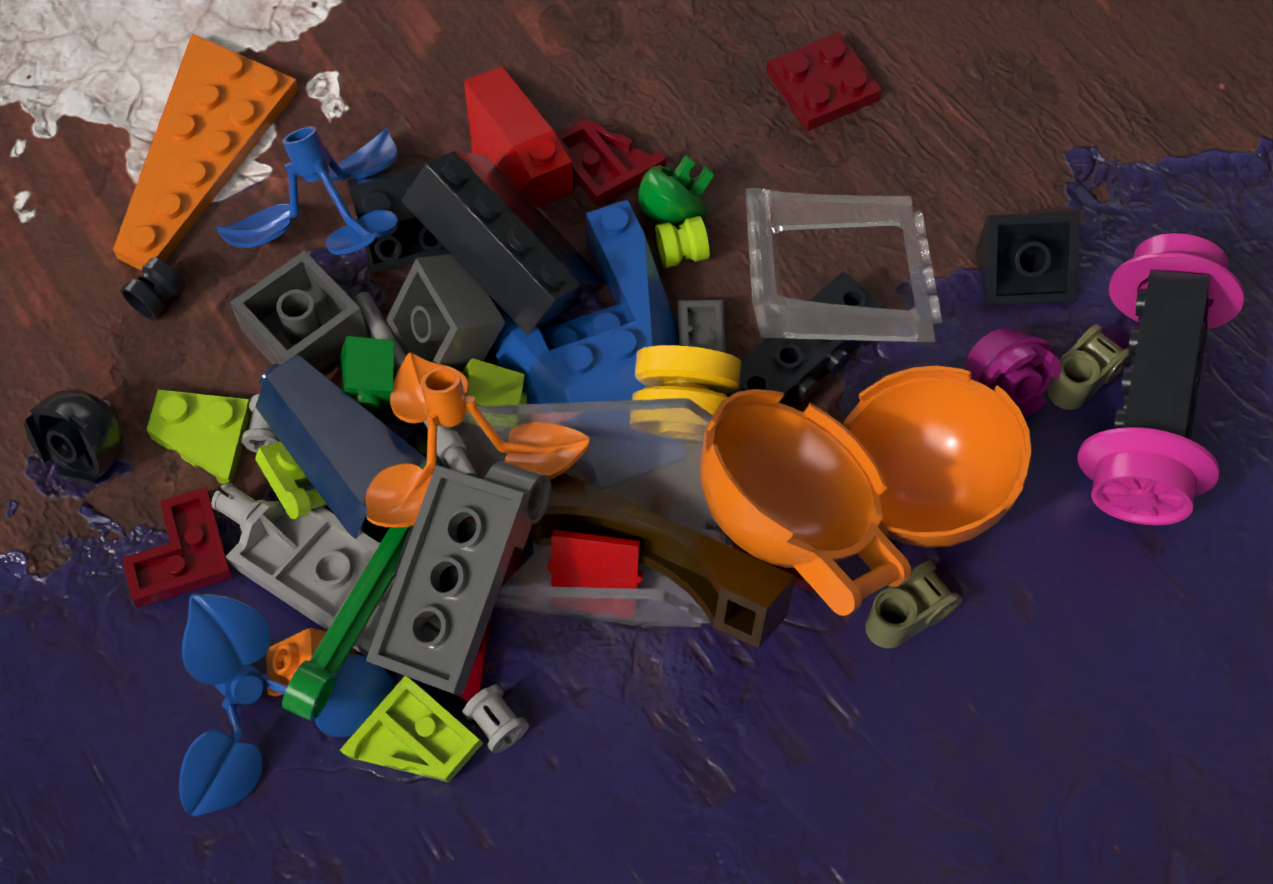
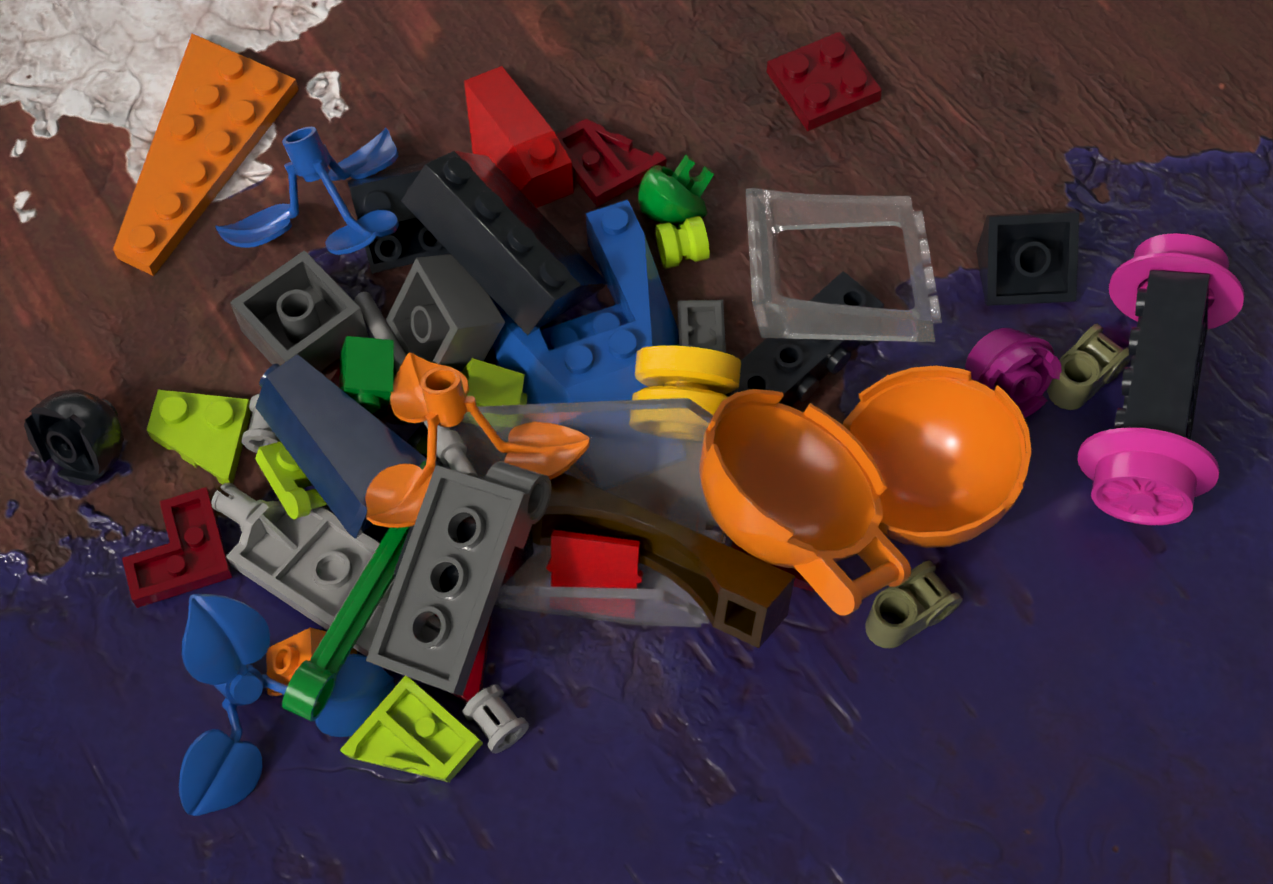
(153, 288): black wheel -> none

